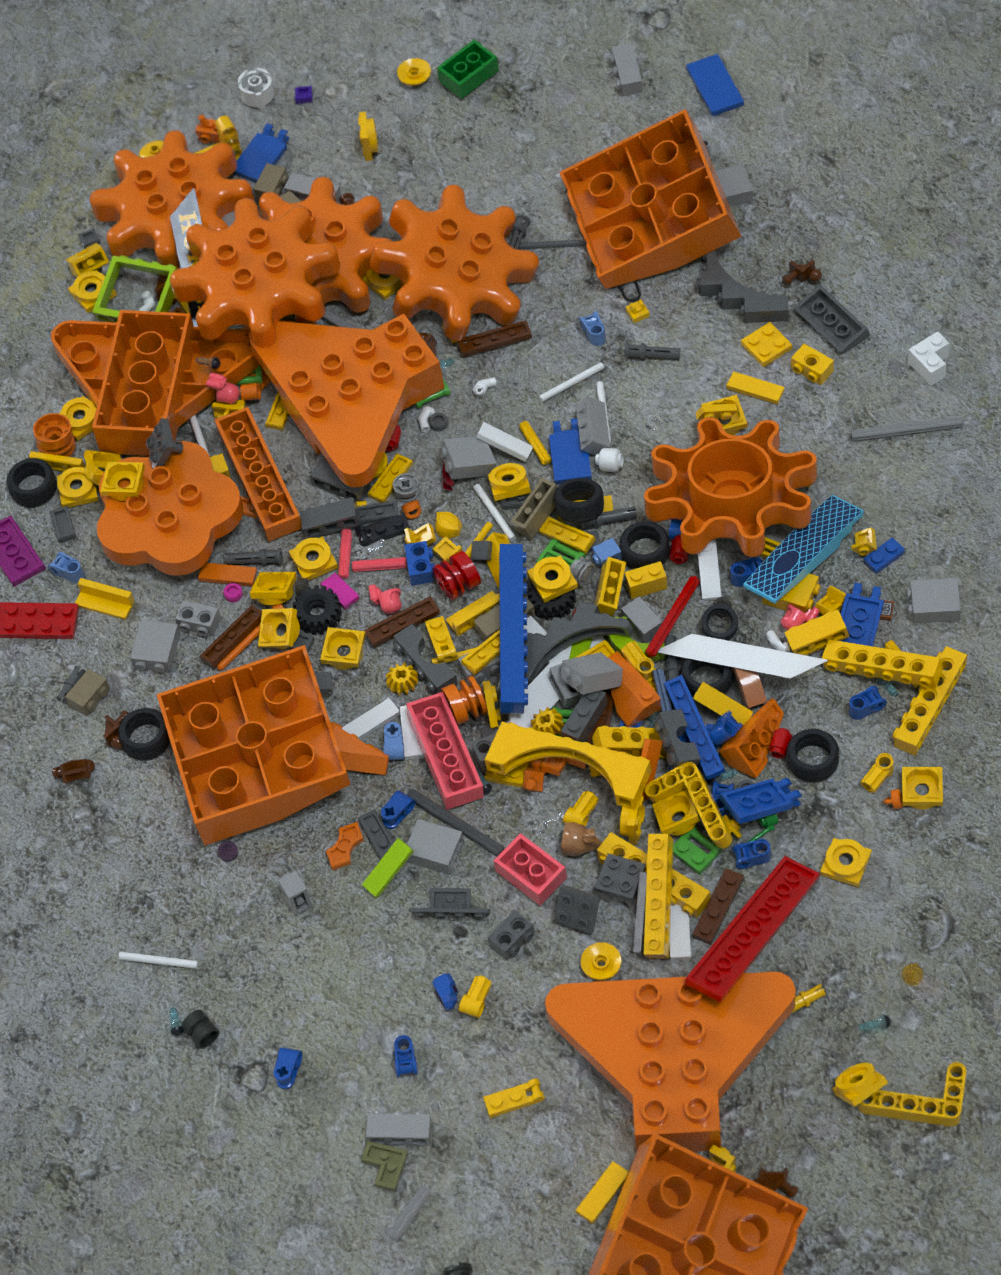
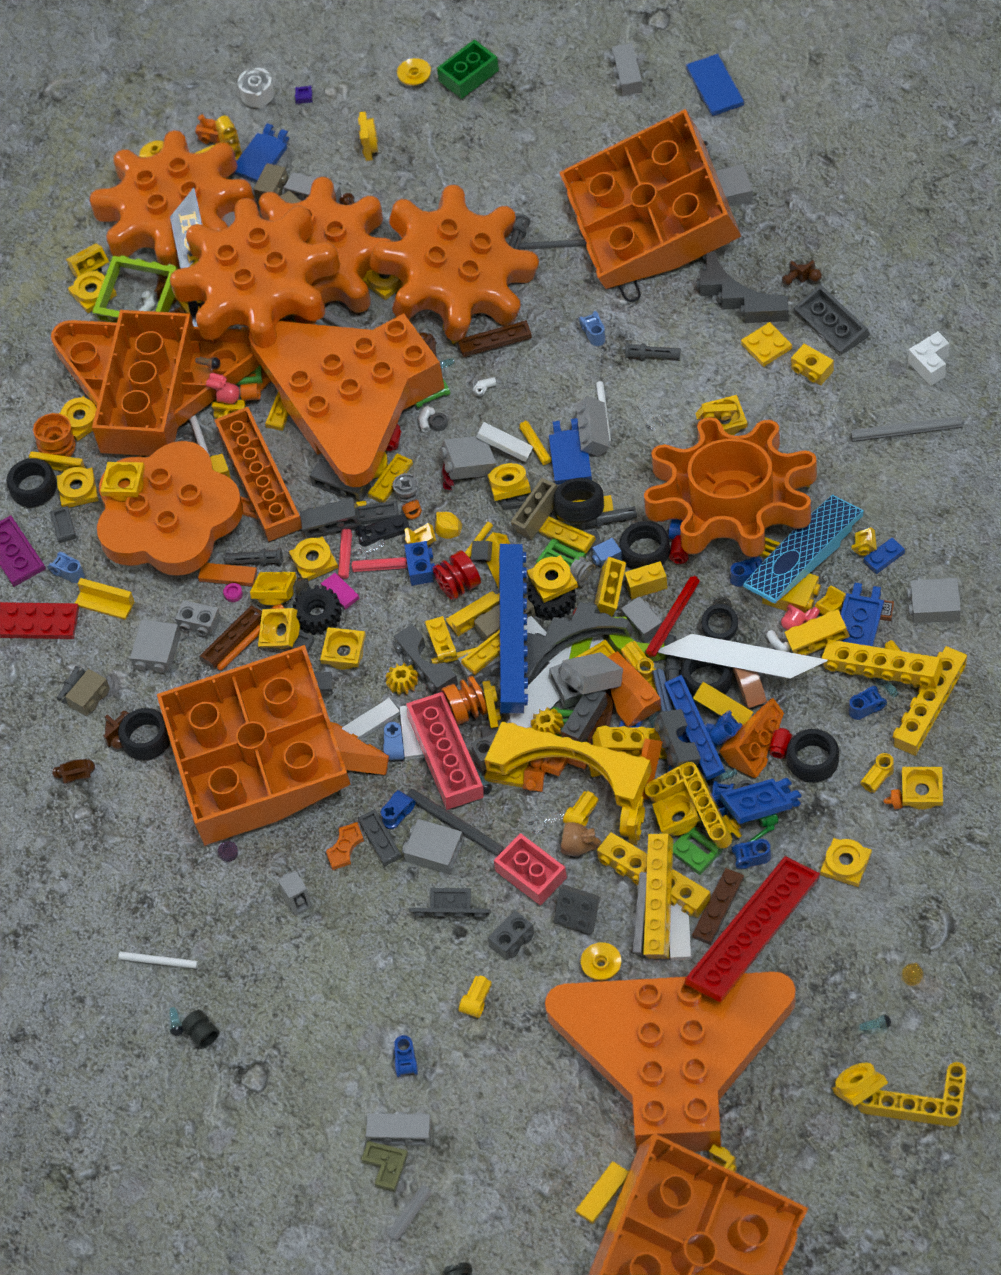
(89, 238): dark grey tile -> none
(96, 460): yellow piece -> none
(161, 444): dark grey plate -> none
(287, 1067): blue piece -> none
(388, 600): coral piece -> none
(388, 867): lime tile -> none
(394, 624): reddish brown plate -> none
(445, 549): yellow bracket -> none
(446, 990): blue rock -> none
(495, 513): white bar -> none
(513, 1098): yellow plate -> none
(576, 379): white bar -> none
(609, 460): white head -> none
(619, 877): dark grey plate -> none
(637, 311): yellow tile -> none
(709, 572): white slope -> none
(755, 388): yellow tile -> none
(776, 1179): reddish brown piece -> none
(808, 997): yellow pin -> none

